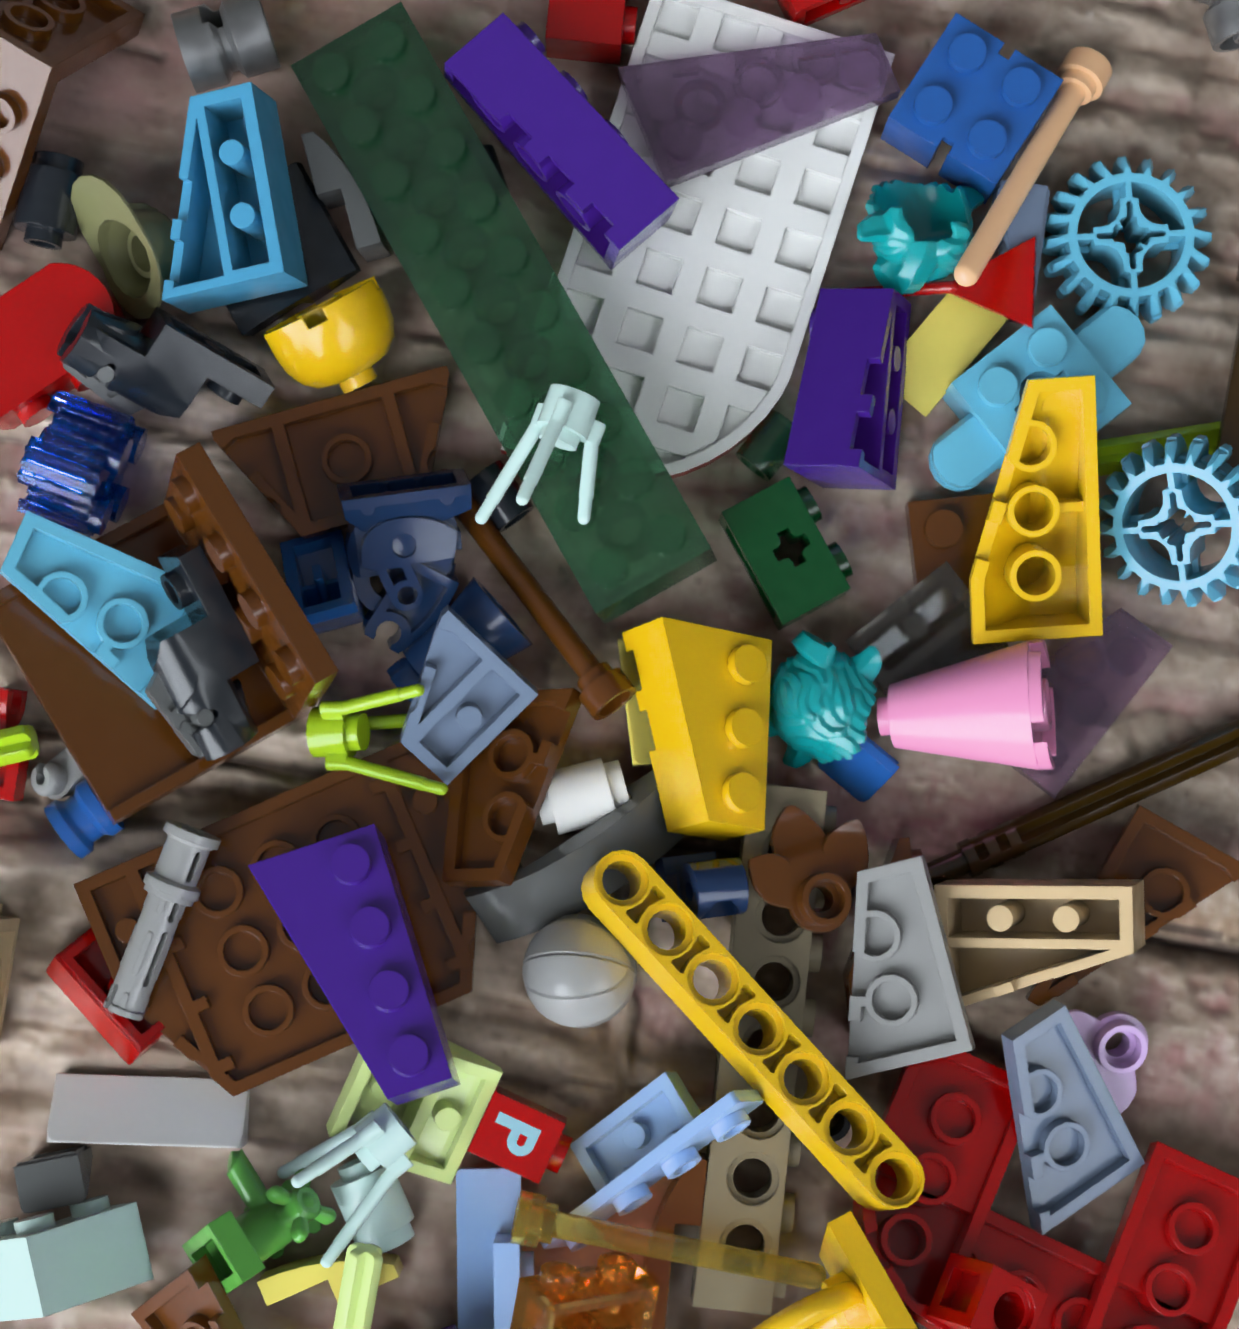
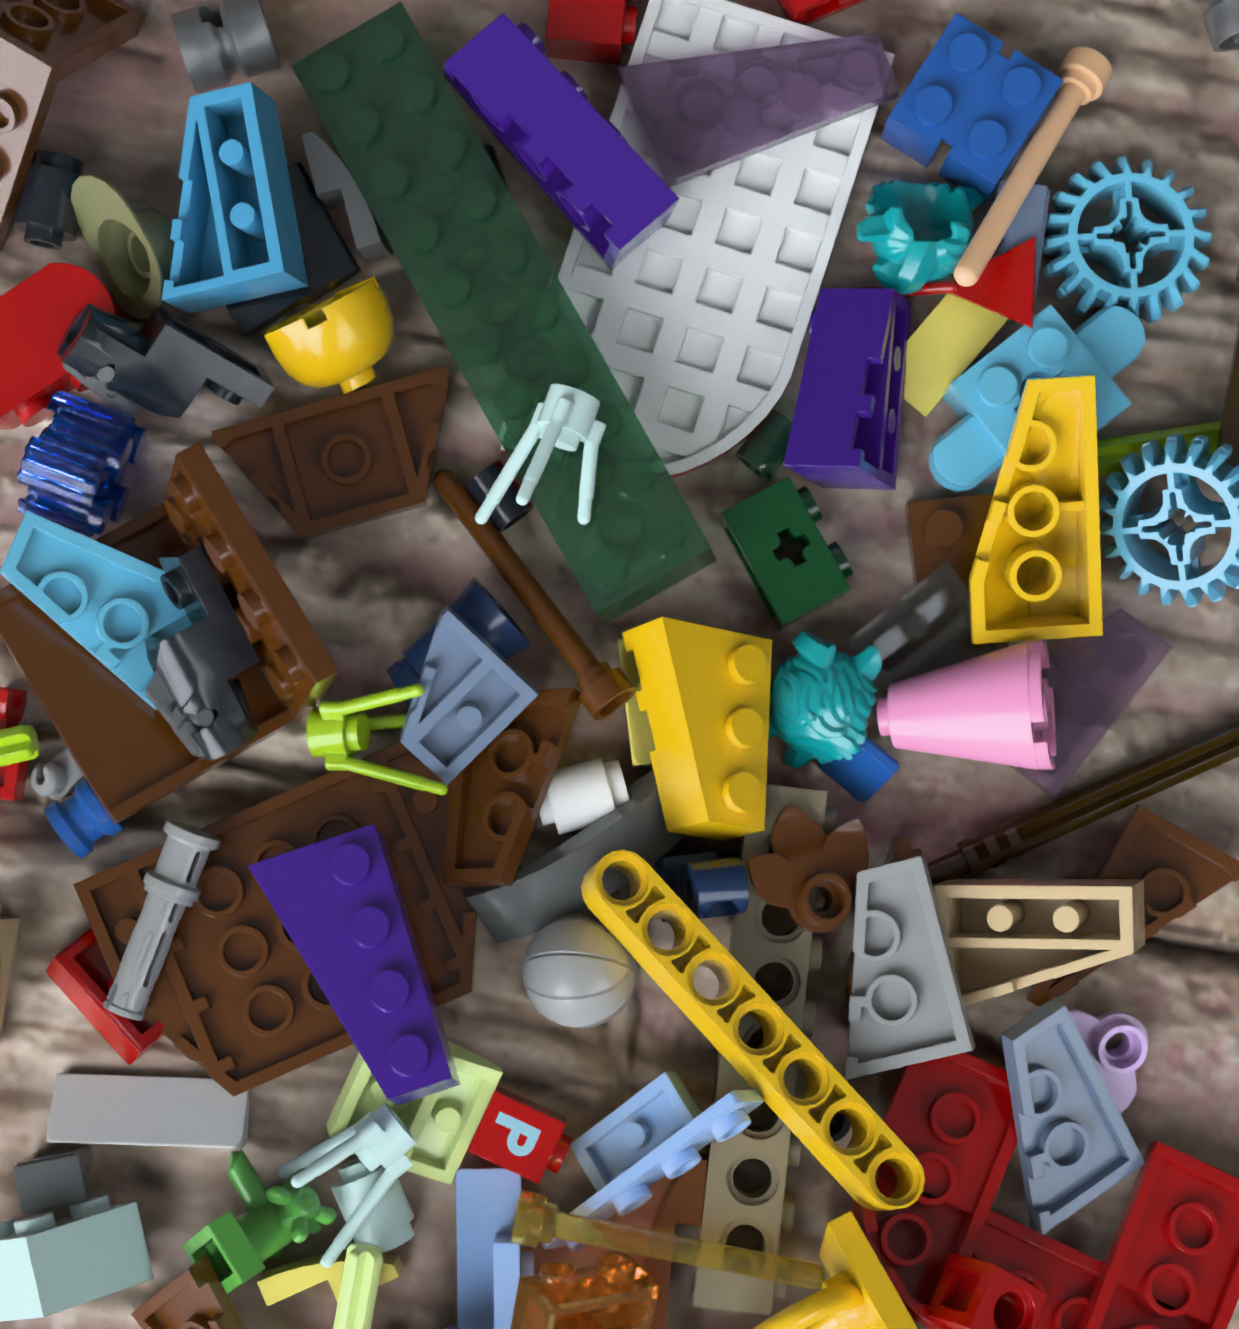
(322, 581): blue slope -> none
(410, 540): dark blue piece -> none

